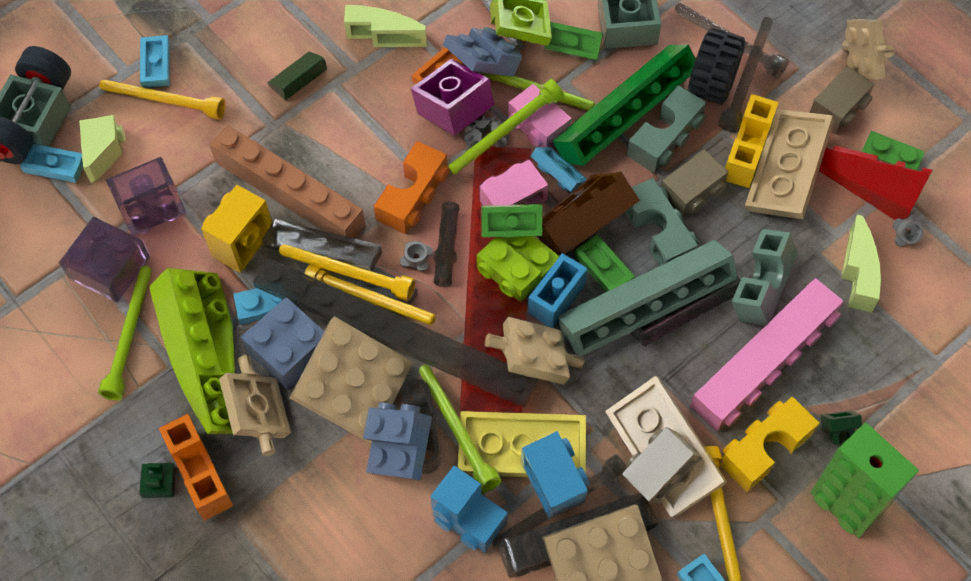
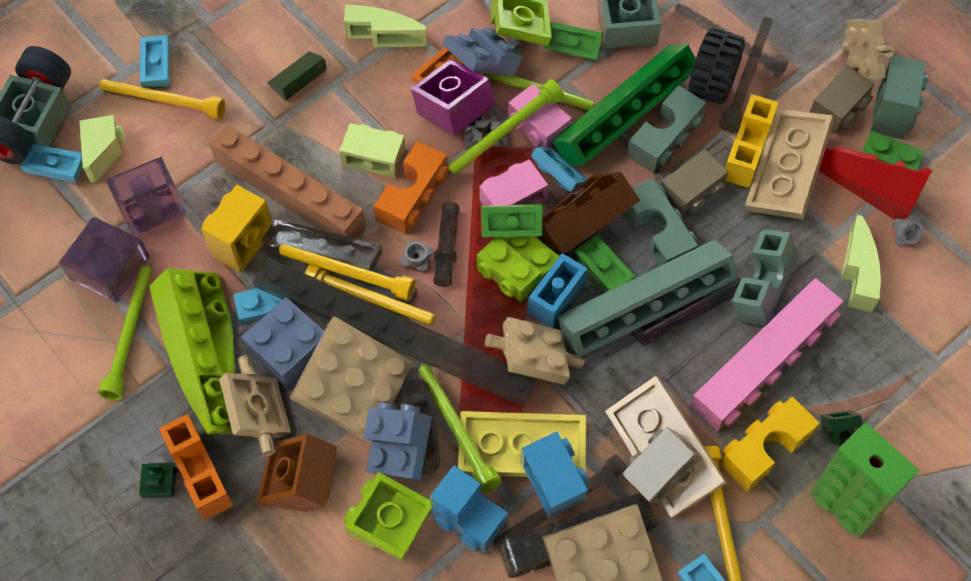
(298, 474): none -> dark orange slope
(372, 150): none -> yellowish green brick
(387, 516): none -> lime plate
(899, 97): none -> sand green brick

